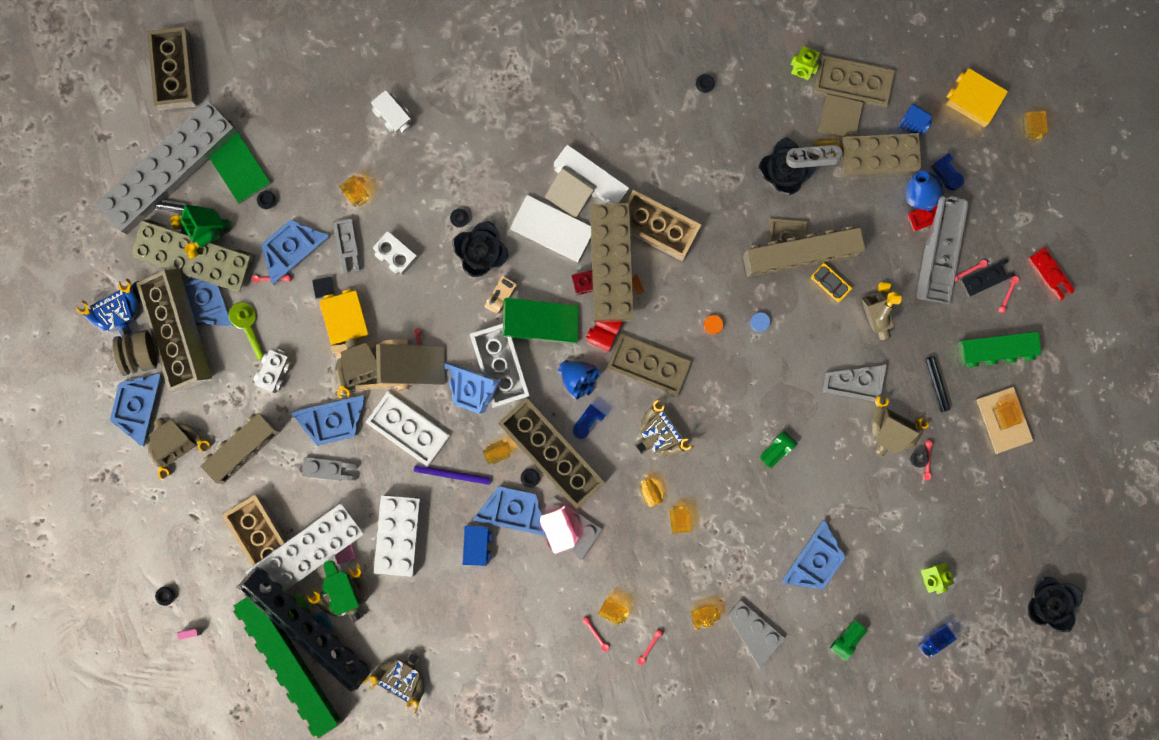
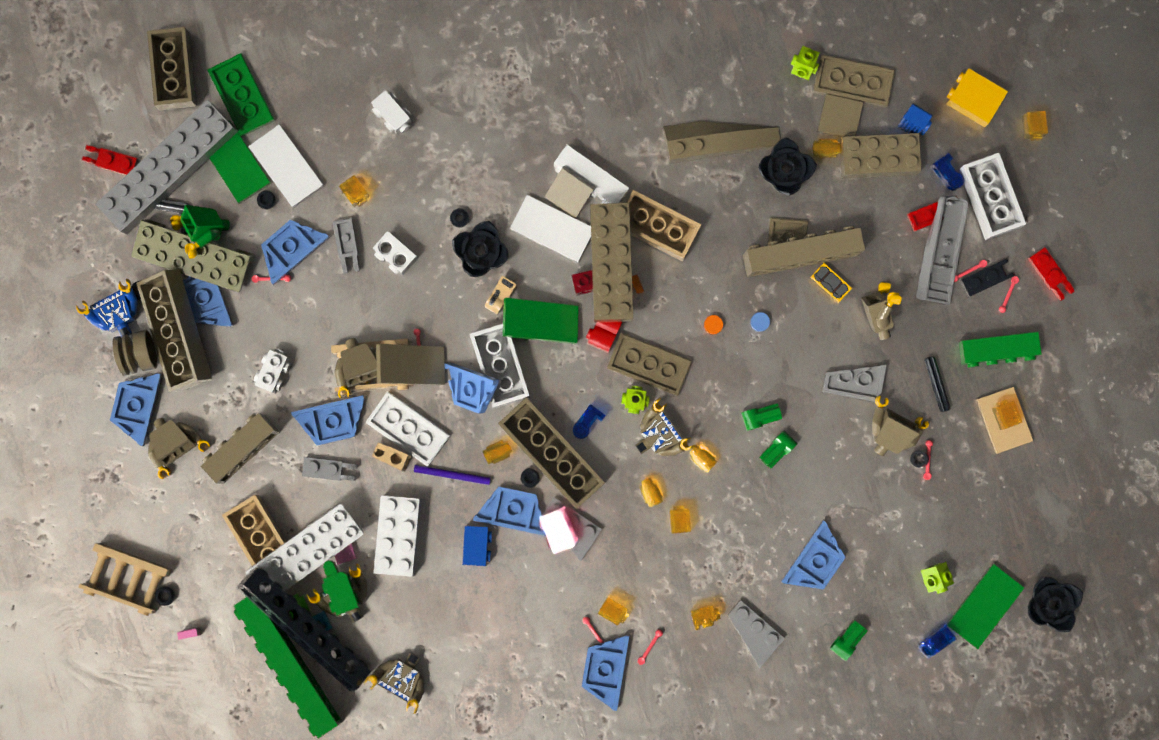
(111, 160): none -> red hinge
(122, 559): none -> tan fence
(241, 95): none -> green tile
(242, 317): lime piece -> none
(286, 166): none -> white tile
(323, 287): black tile -> none
(344, 317): yellow brick -> none
(391, 456): none -> tan leg
(578, 377): blue piece -> none
(605, 670): none -> medium blue wing
(632, 407): none -> lime brick
(702, 458): none -> clear yellow brick
(704, 83): black plate -> none
(715, 139): none -> dark tan wedge
(758, 417): none -> green piece
(819, 150): light grey beam -> none
(923, 190): blue piece -> none
(985, 606): none -> green tile
(992, 196): none -> white brick

